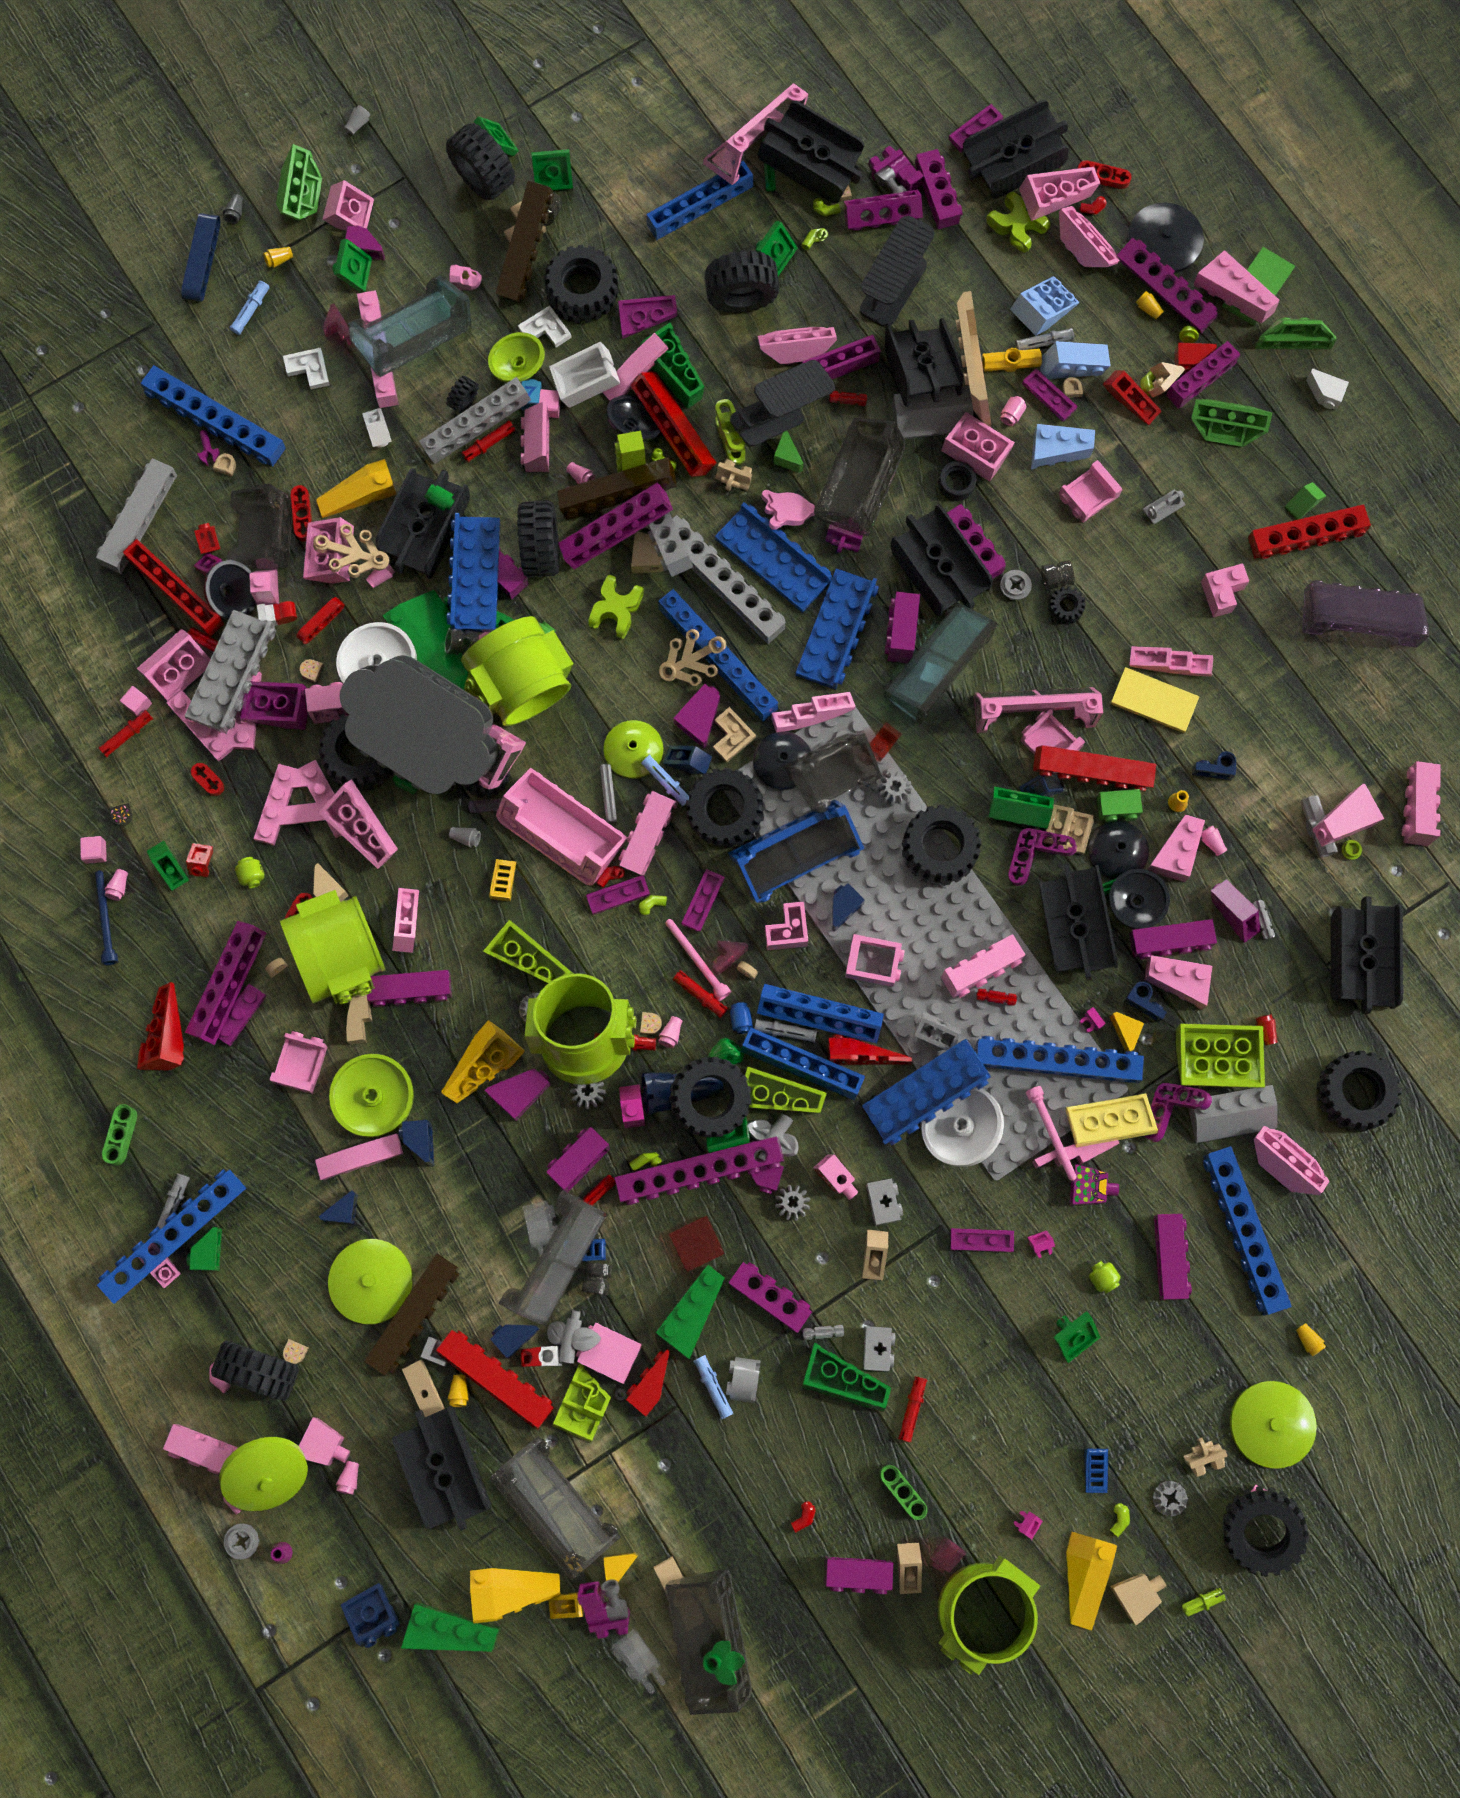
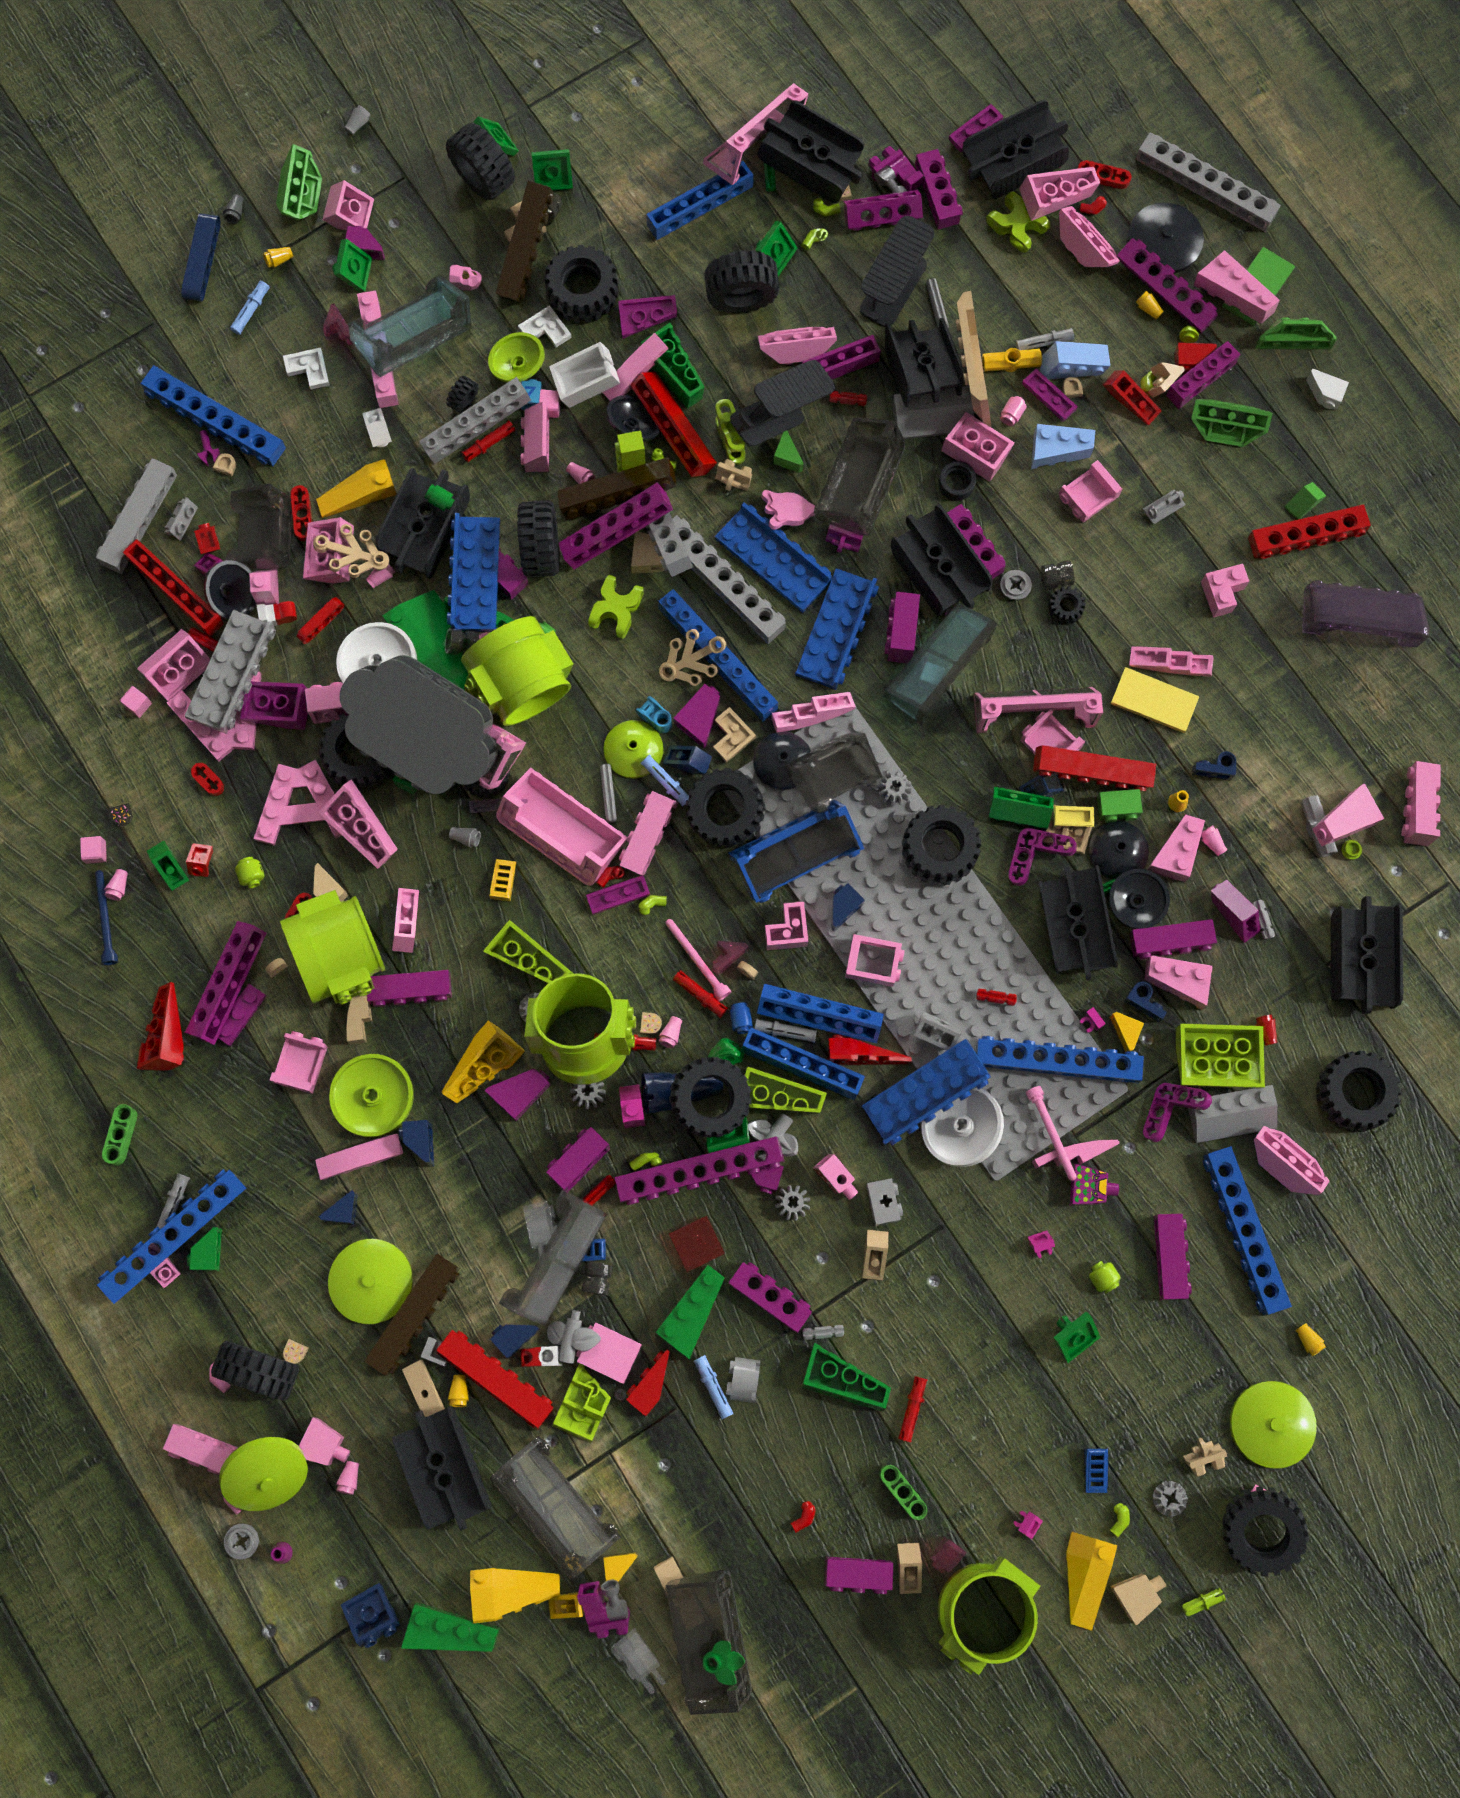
(127, 732): red pin -> none
(184, 513): none -> light grey hinge
(311, 670): tan tile -> none
(652, 712): none -> dark azure piece
(703, 900): magenta plate -> none
(871, 1359): light grey brick -> none
(884, 741): clear red slope -> none
(936, 301): none -> light grey axle
(981, 1240): magenta plate -> none
(983, 966): bright pink wedge -> none
(1043, 305): light blue slope -> none
(1074, 816): none -> light yellow tile
(1111, 1120): light yellow tile -> none
(1198, 183): none -> light grey brick

